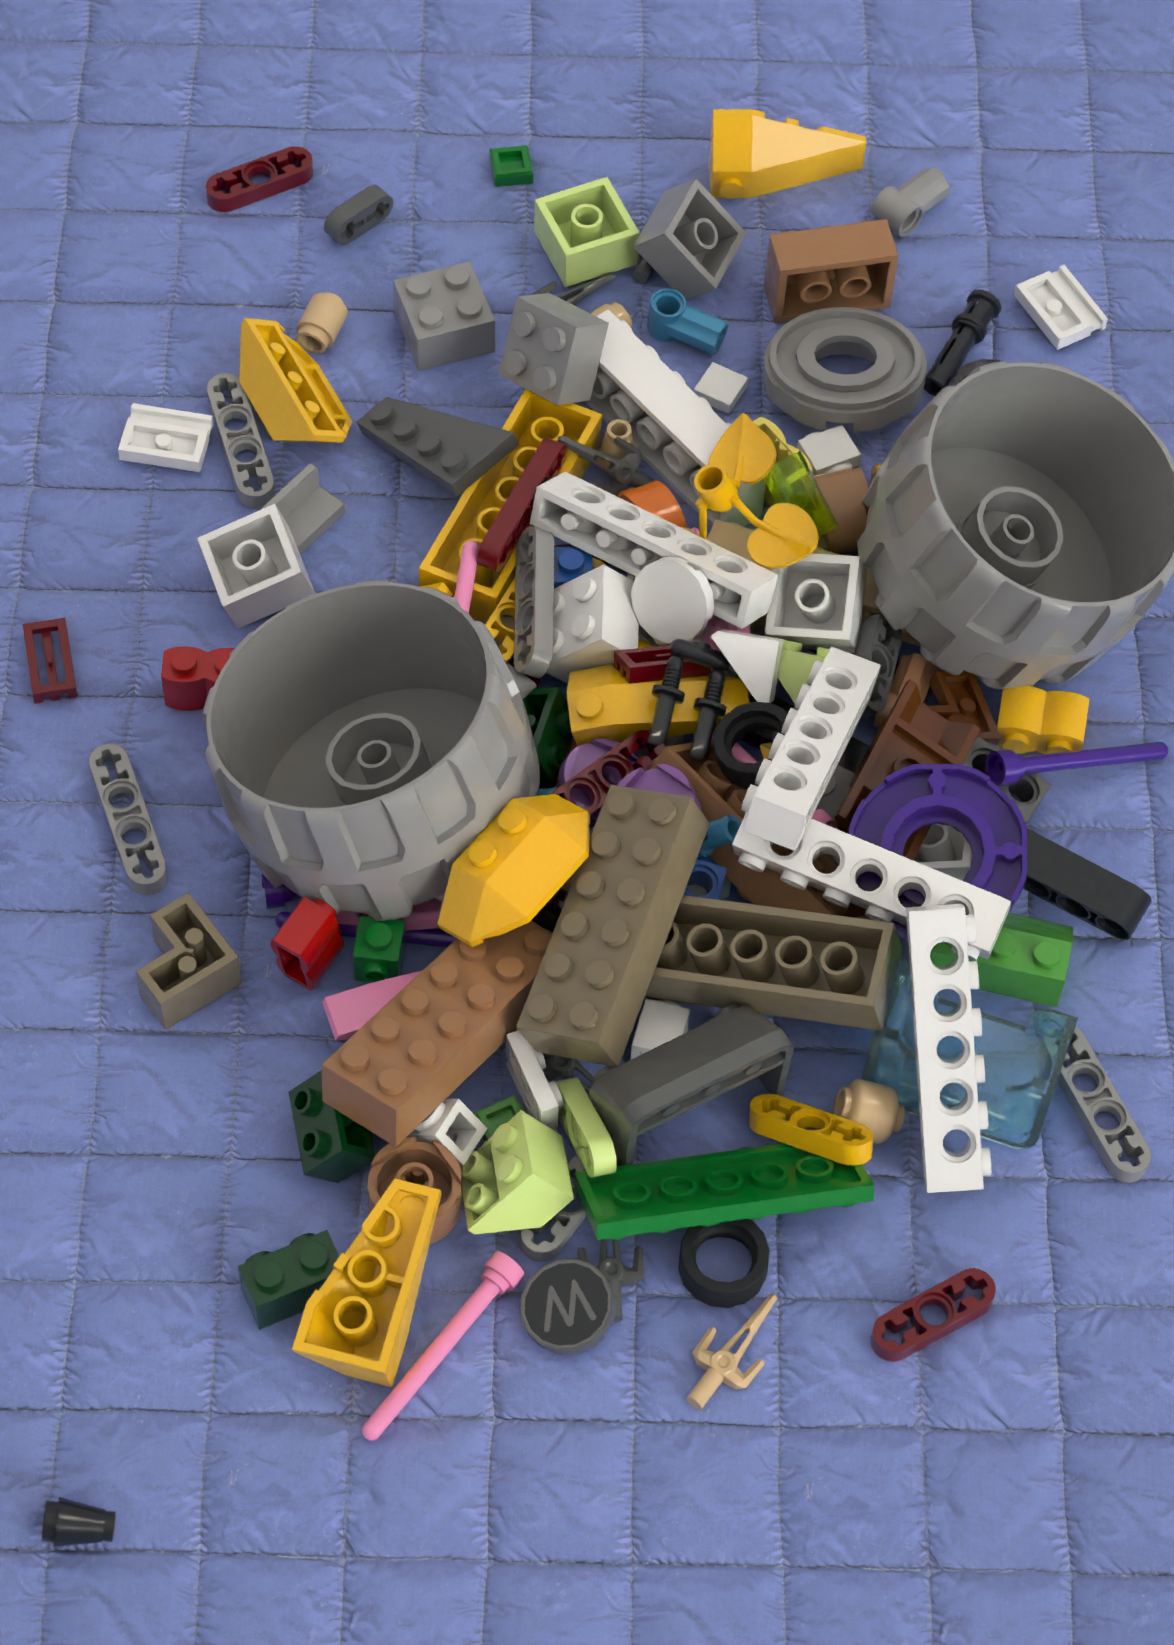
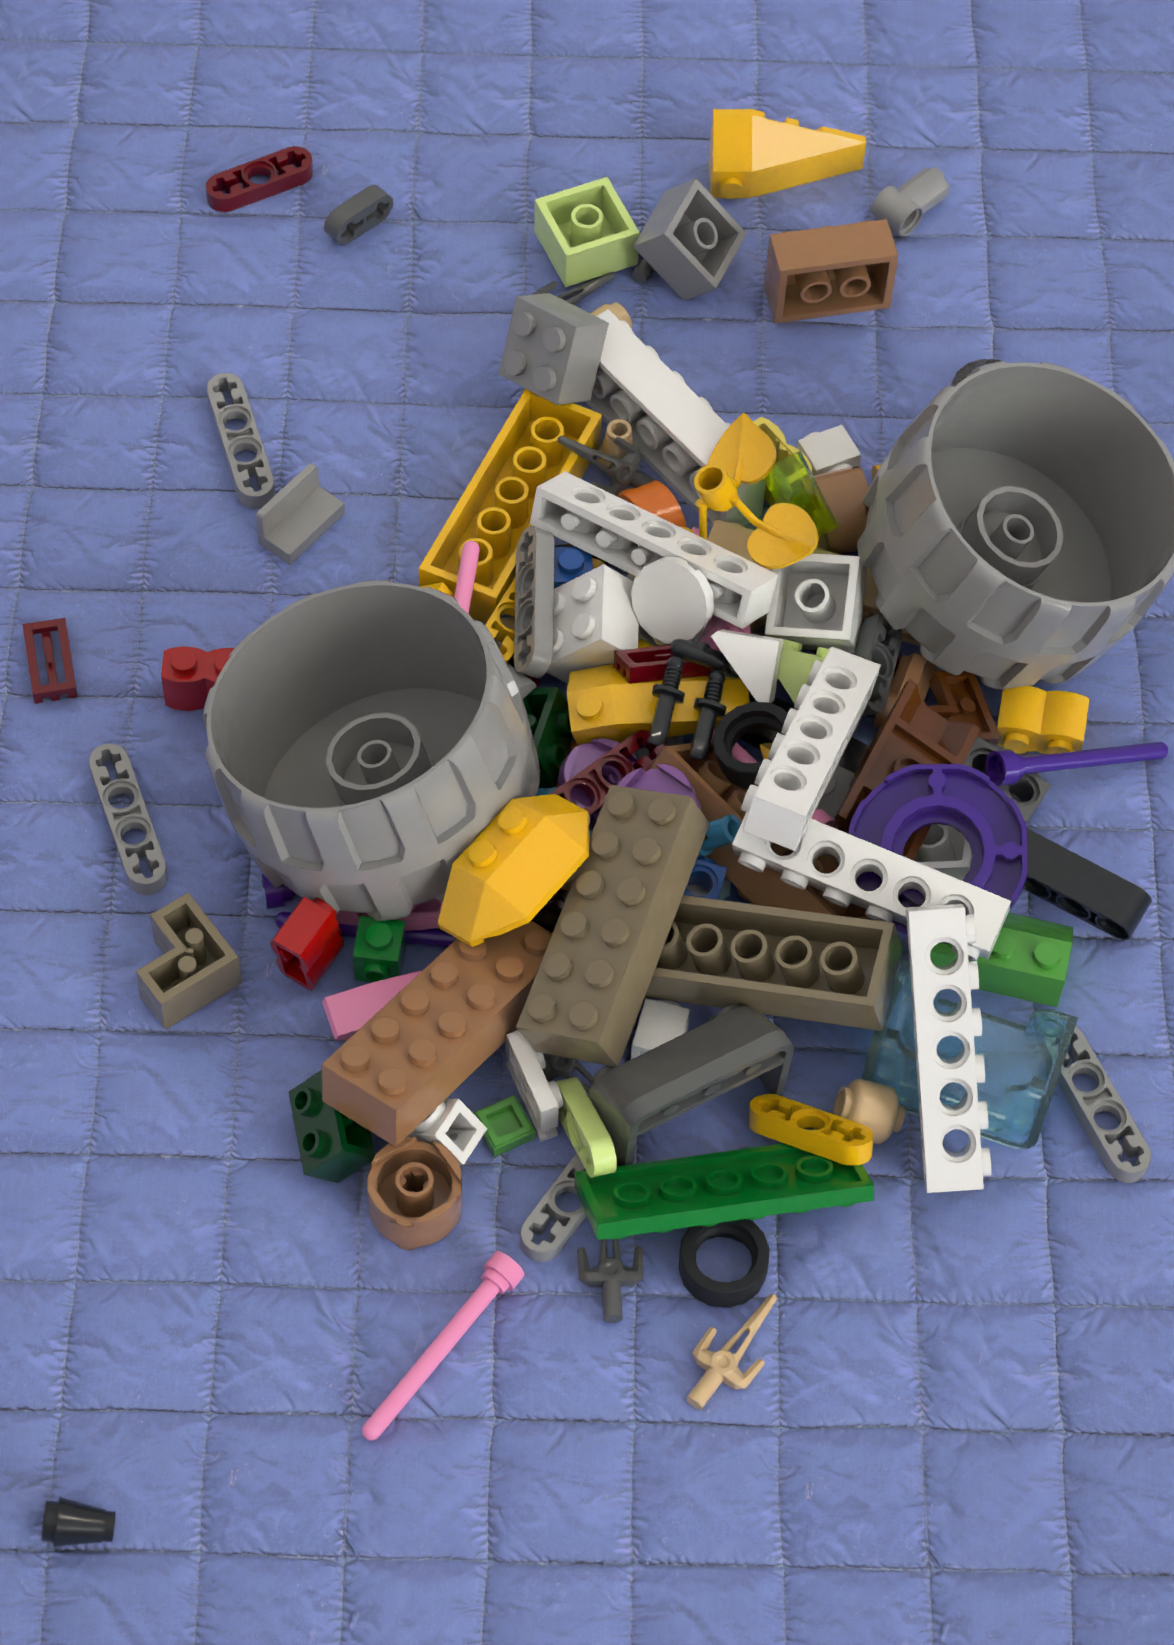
(165, 437): white plate -> none
(255, 566): white brick -> none
(284, 1280): dark green brick -> none
(288, 387): yellow wedge -> none
(321, 322): tan brick -> none
(368, 1300): yellow wedge -> none
(437, 443): dark grey wing -> none
(444, 315): light grey brick -> none
(511, 165): green tile -> none
(516, 1178): yellowish green slope -> none
(517, 509): dark red beam -> none
(567, 1306): black tile -> none
(674, 319): dark azure piece -> none
(721, 387): white tile -> none
(867, 398): light grey piece -> none
(897, 1319): dark red beam -> none
(968, 330): black pin -> none
(1060, 307): white plate -> none

